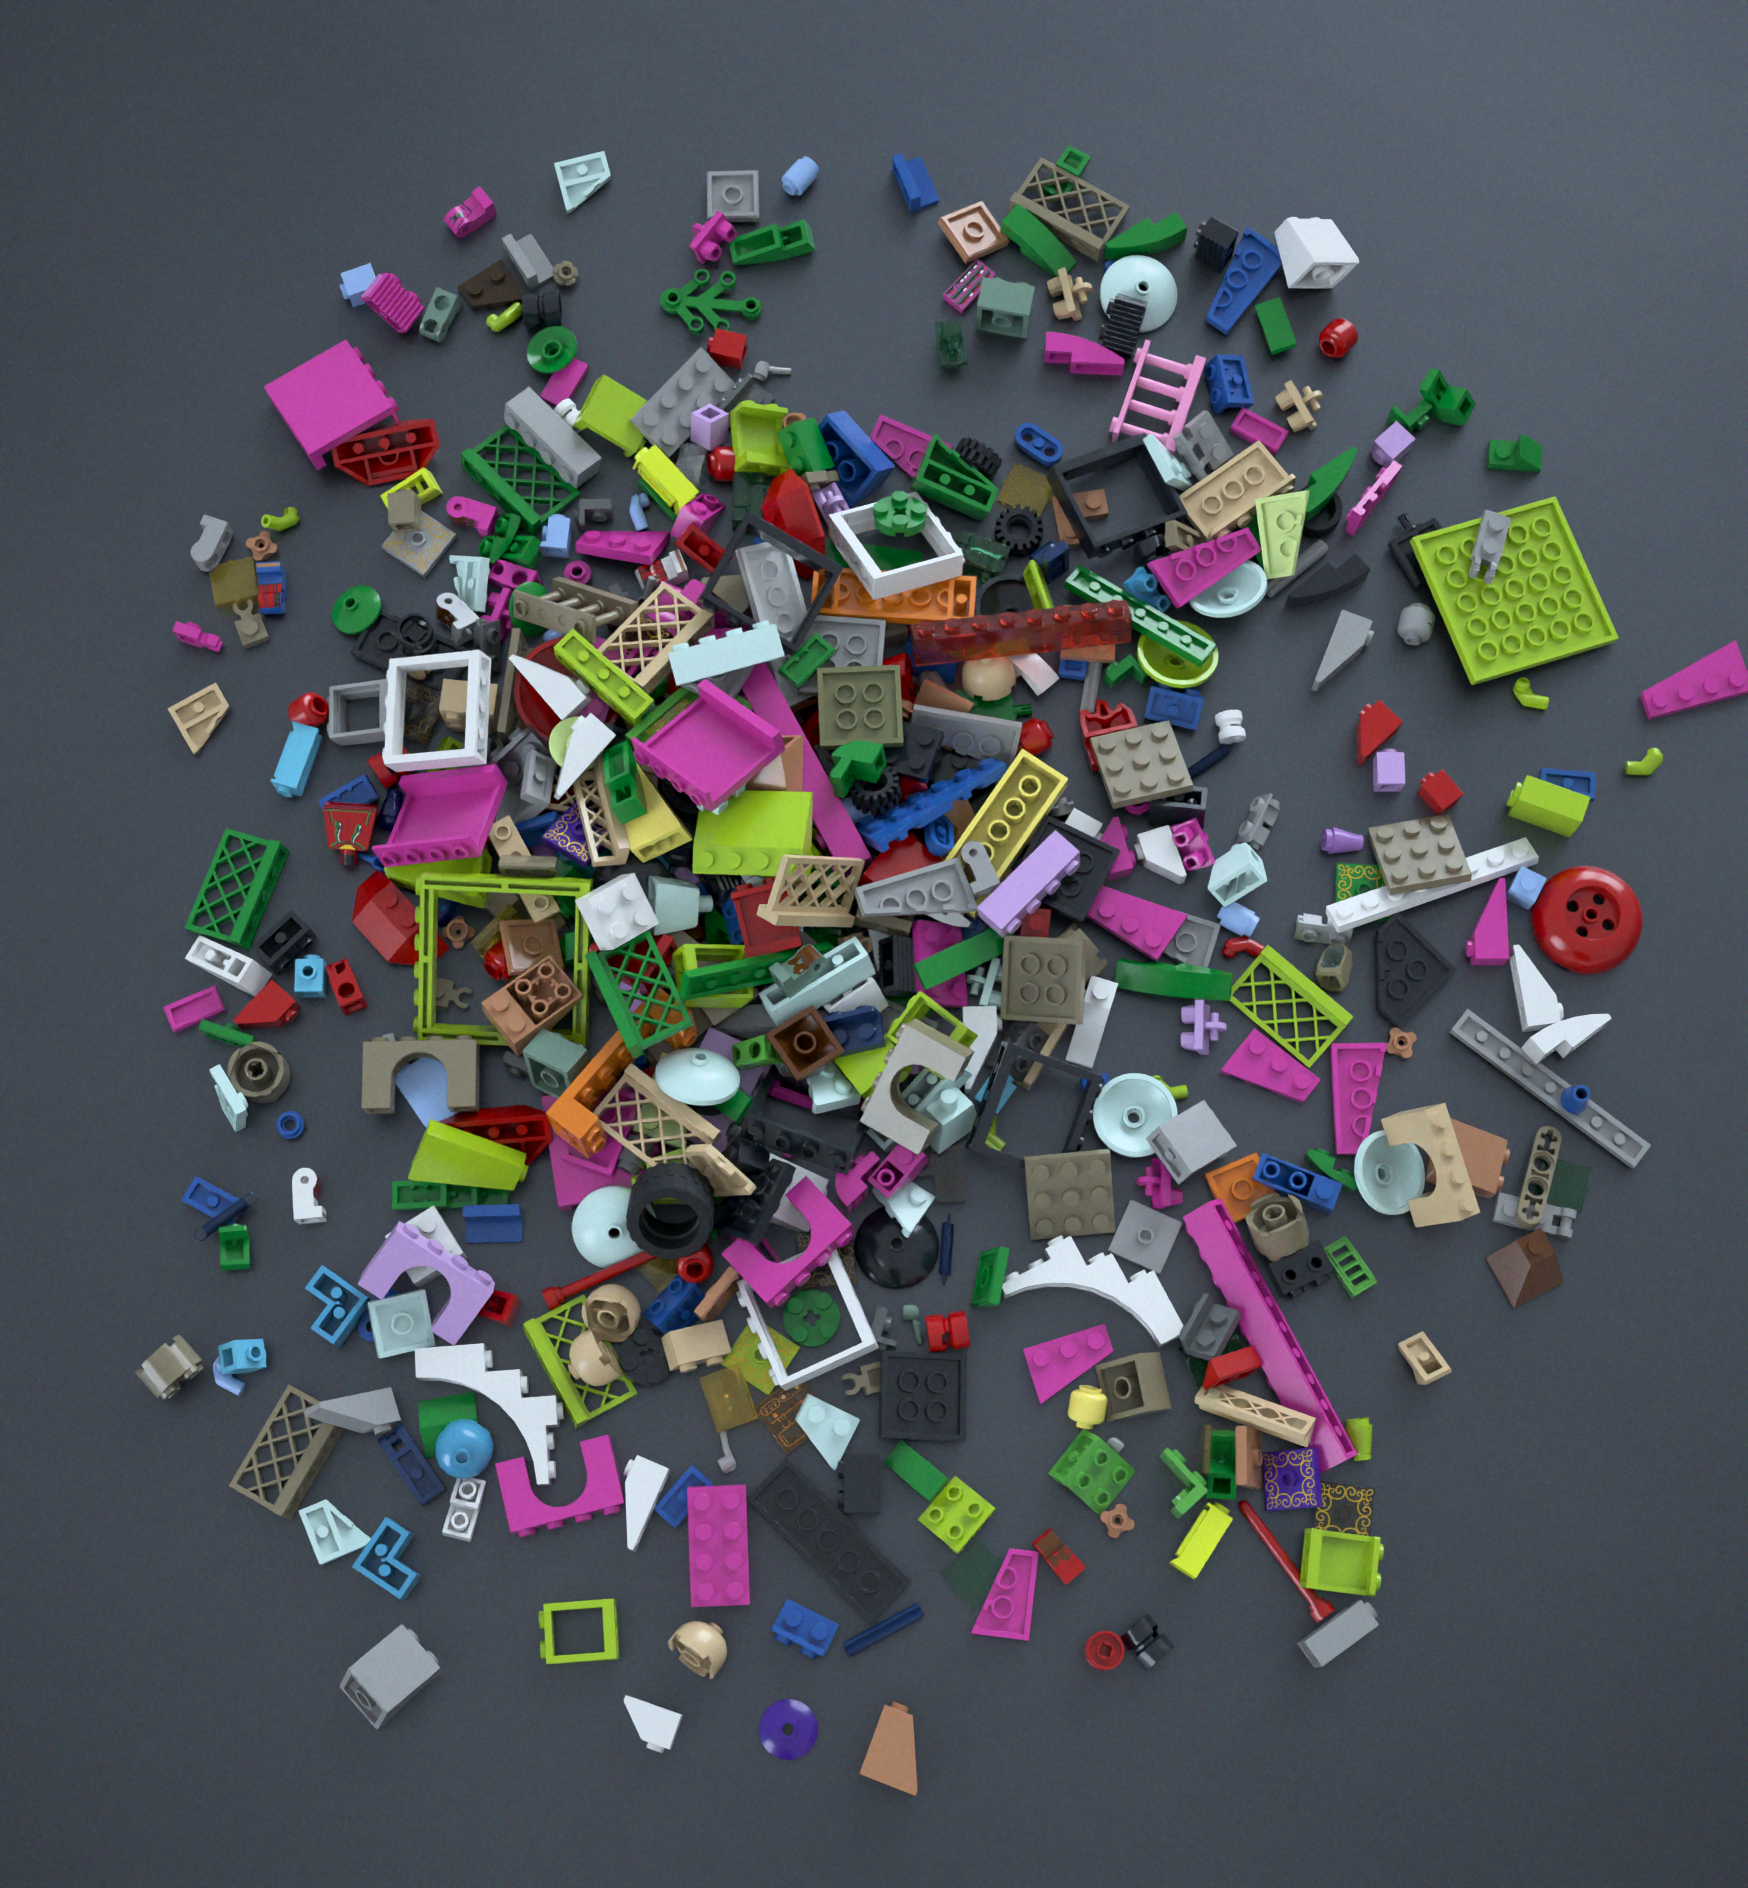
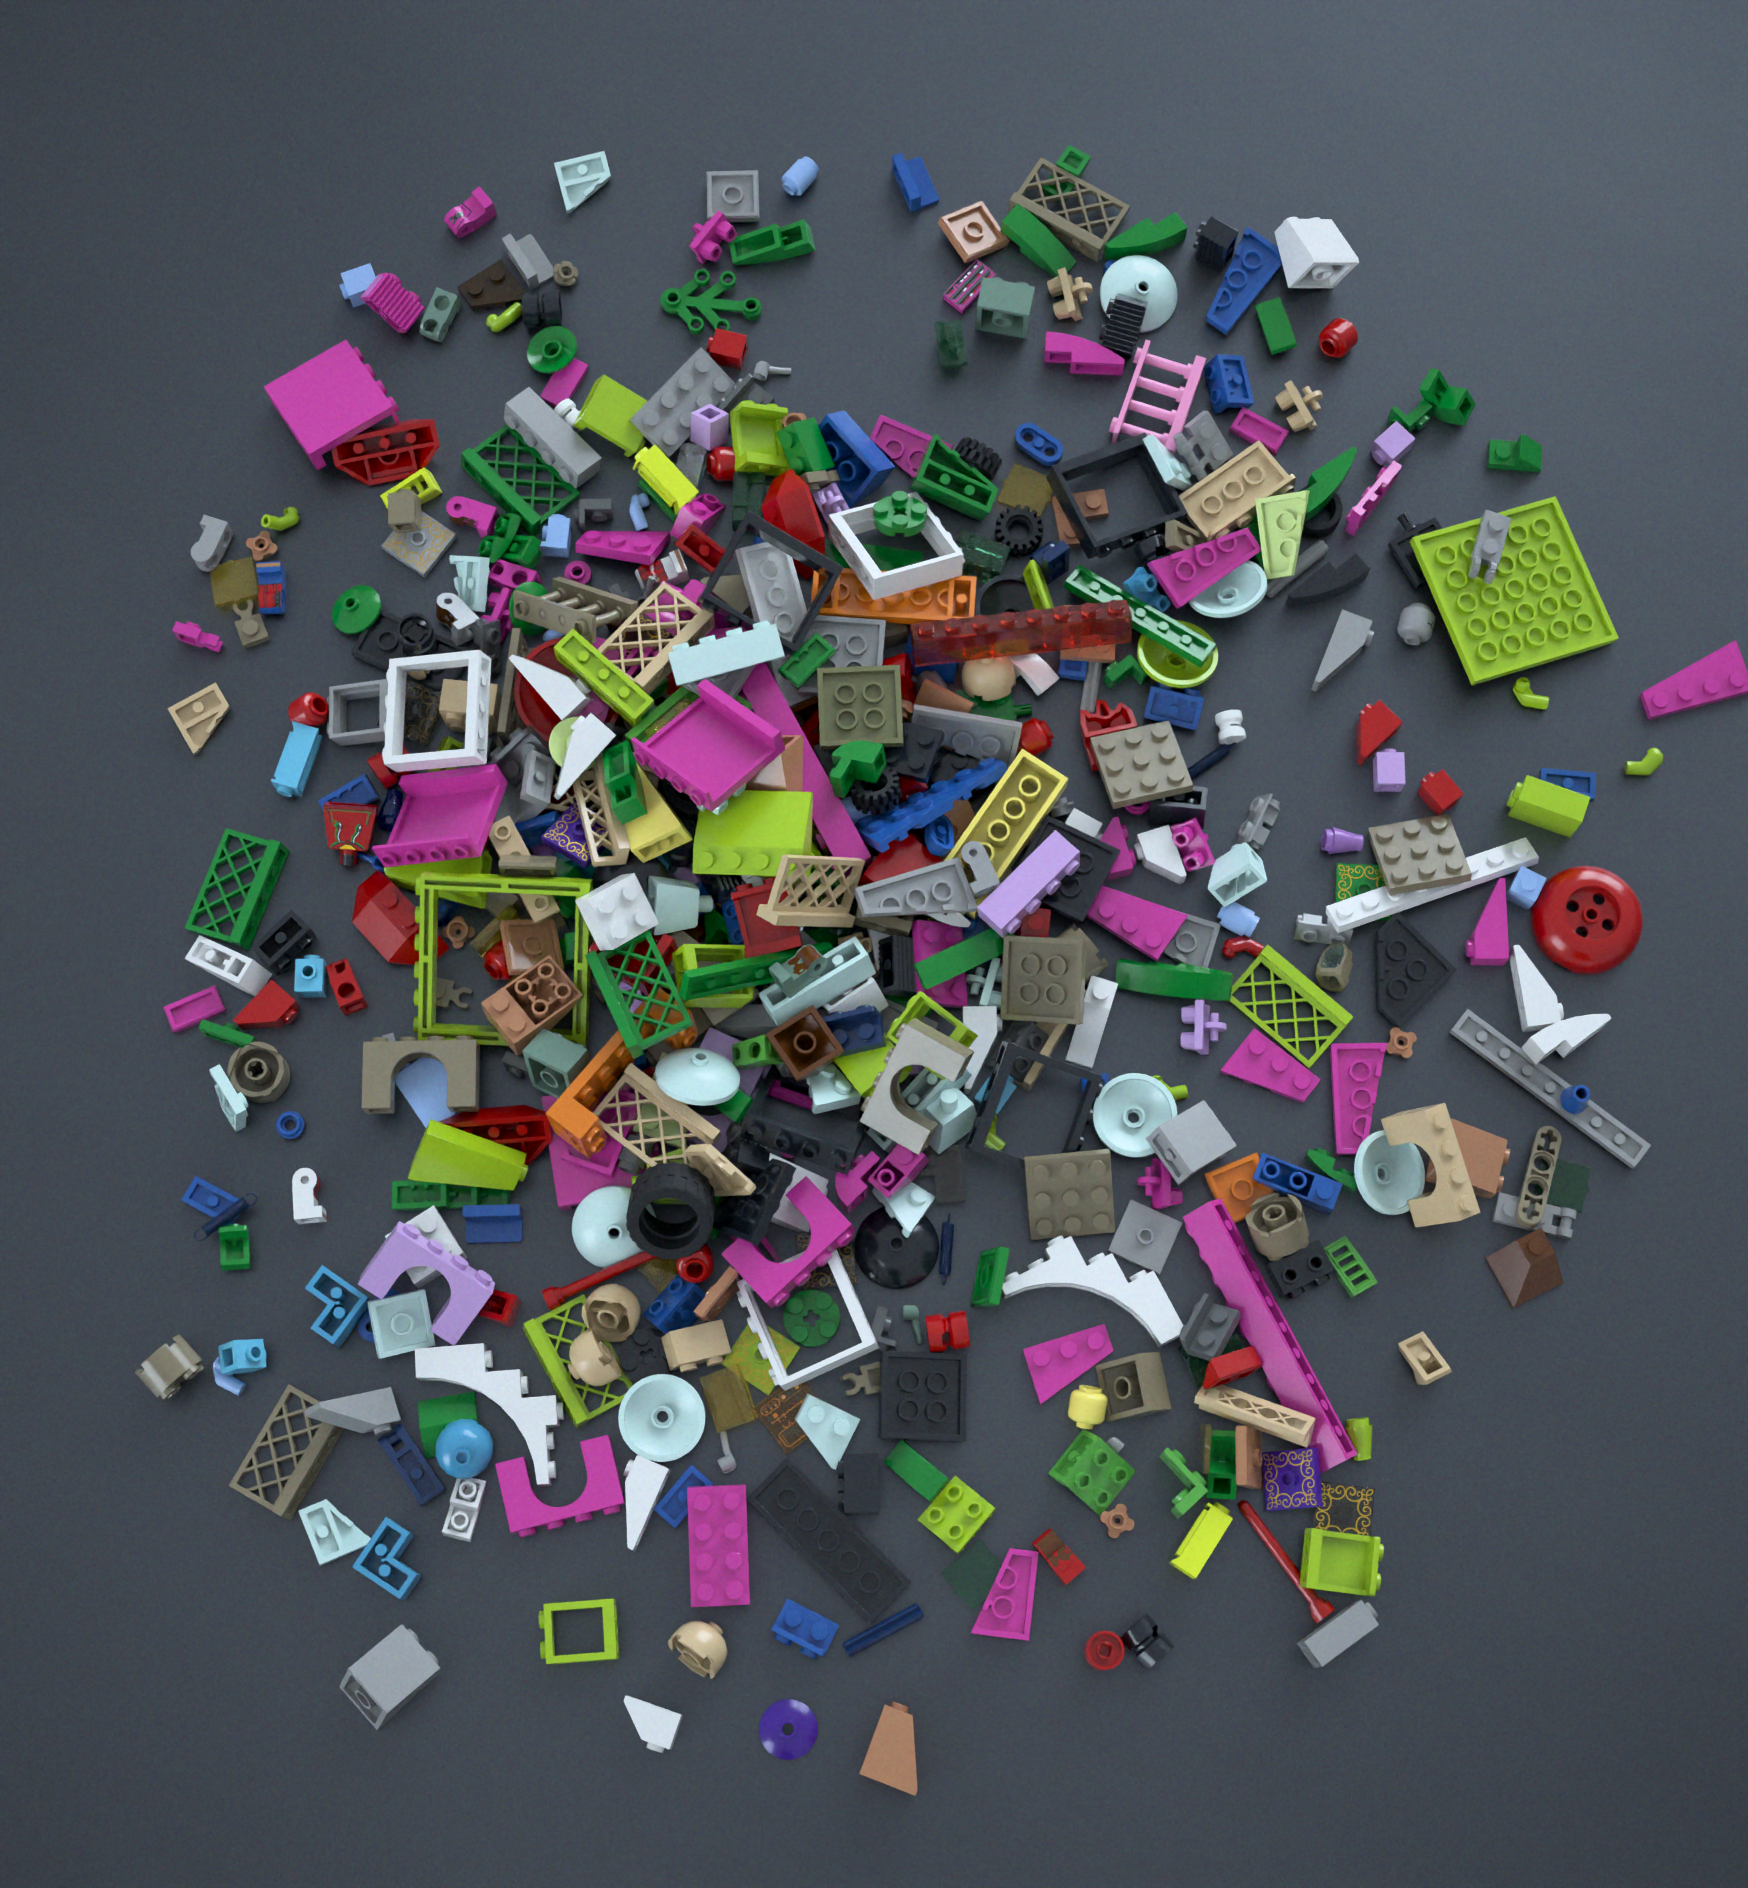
(659, 1439): none -> light aqua dish

